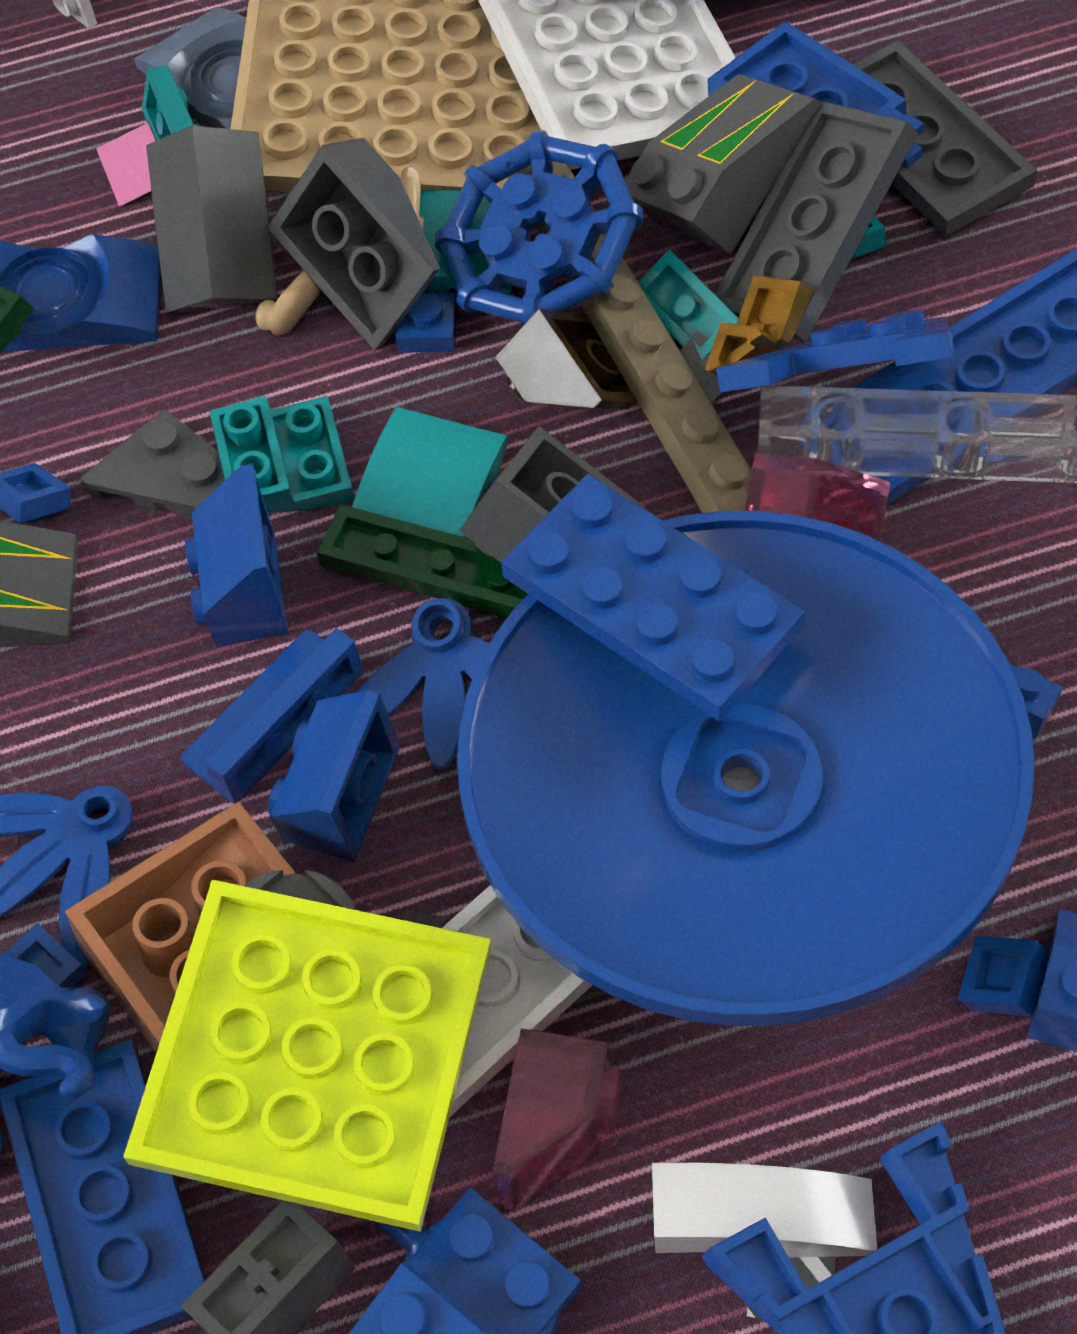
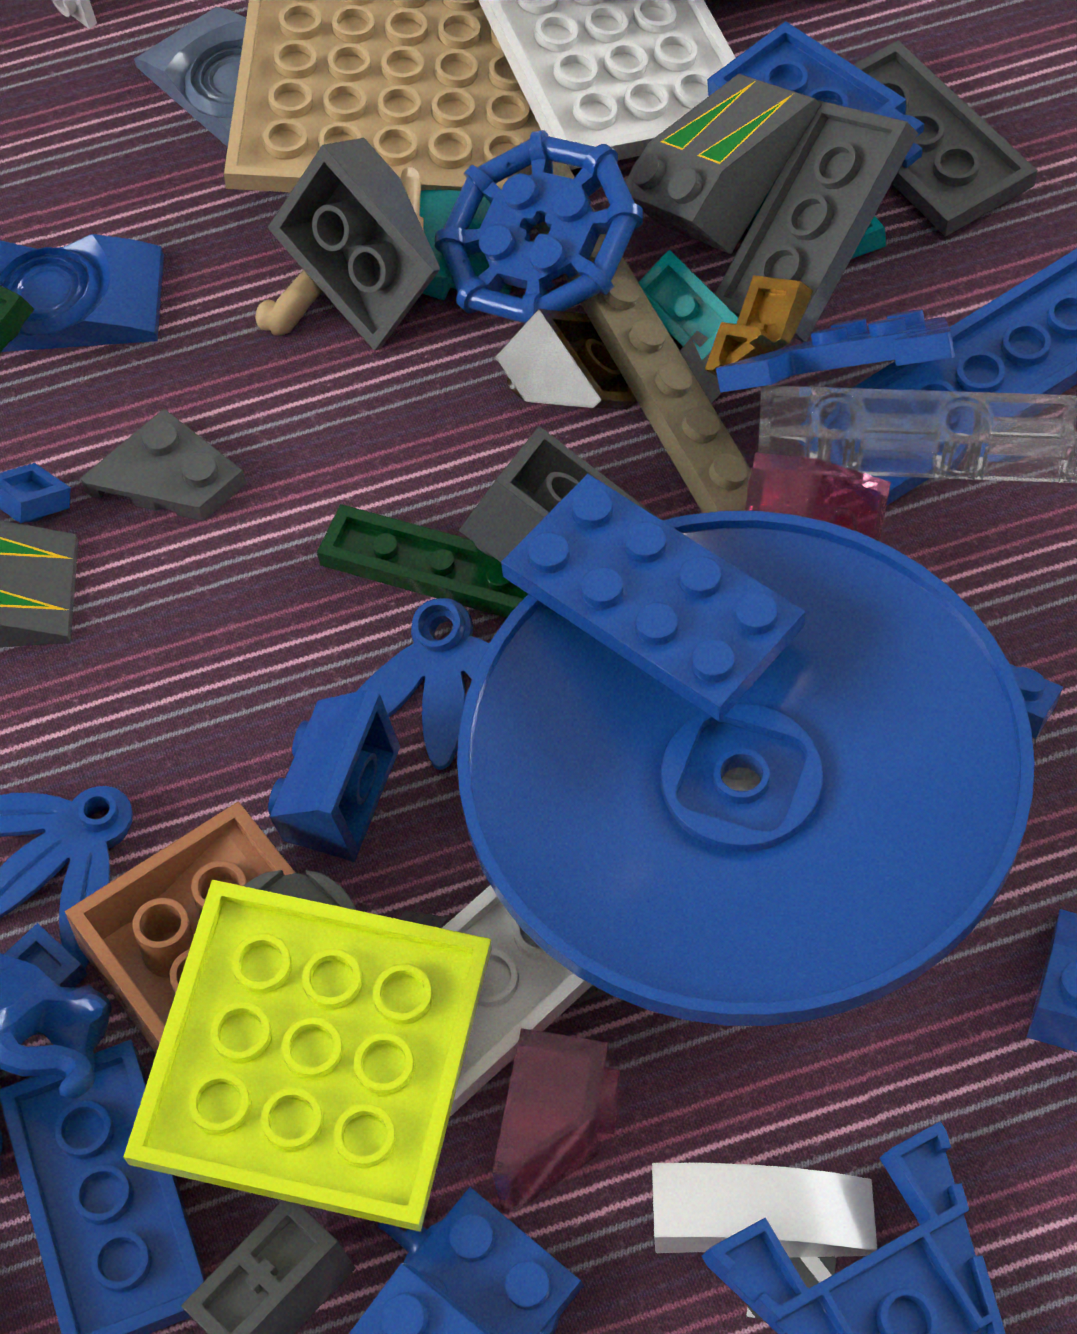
(127, 164): bright pink sticker -> none
(164, 103): teal plate -> none
(211, 219): dark grey slope -> none
(236, 563): blue slope -> none
(265, 717): blue panel -> none
(291, 451): teal slope -> none
(429, 324): blue plate -> none
(430, 471): teal slope -> none
(1003, 975): blue plate -> none

